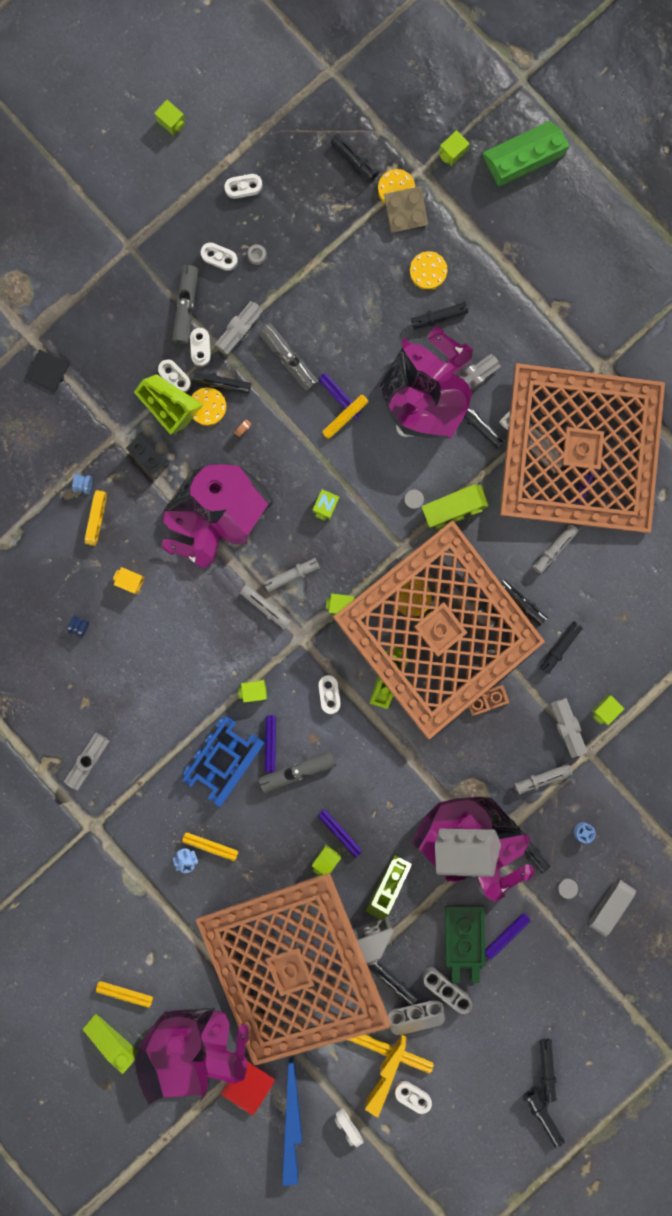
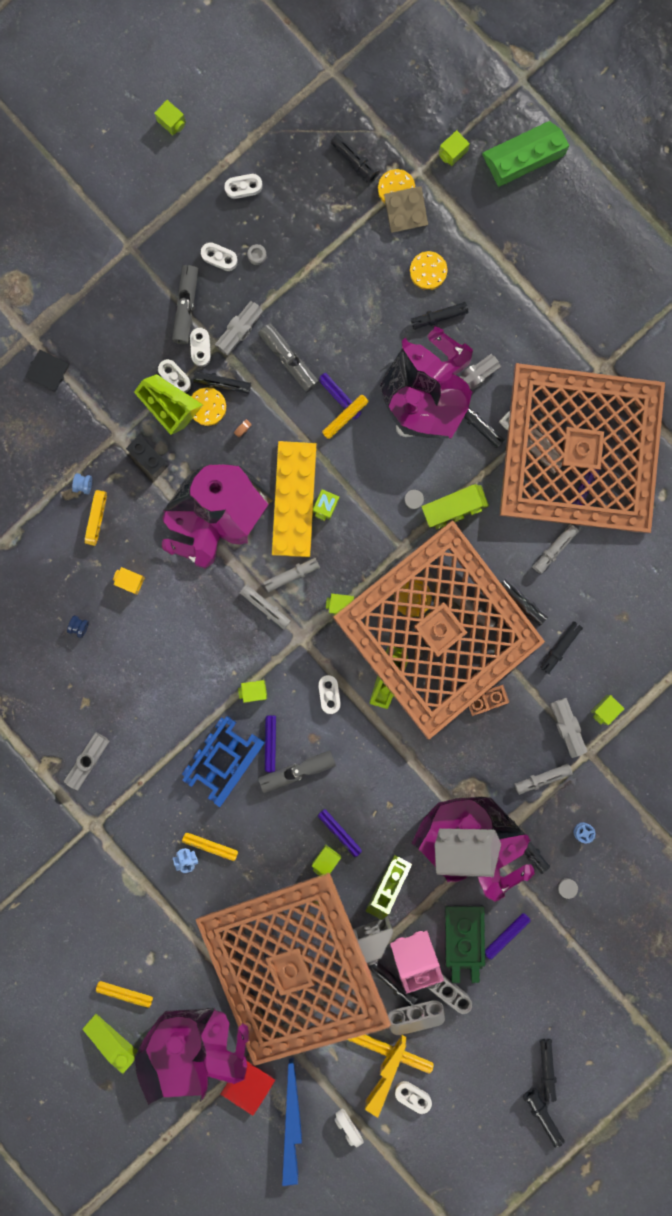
(294, 499): none -> yellow plate
(416, 961): none -> bright pink slope
(611, 907): light grey beam -> none

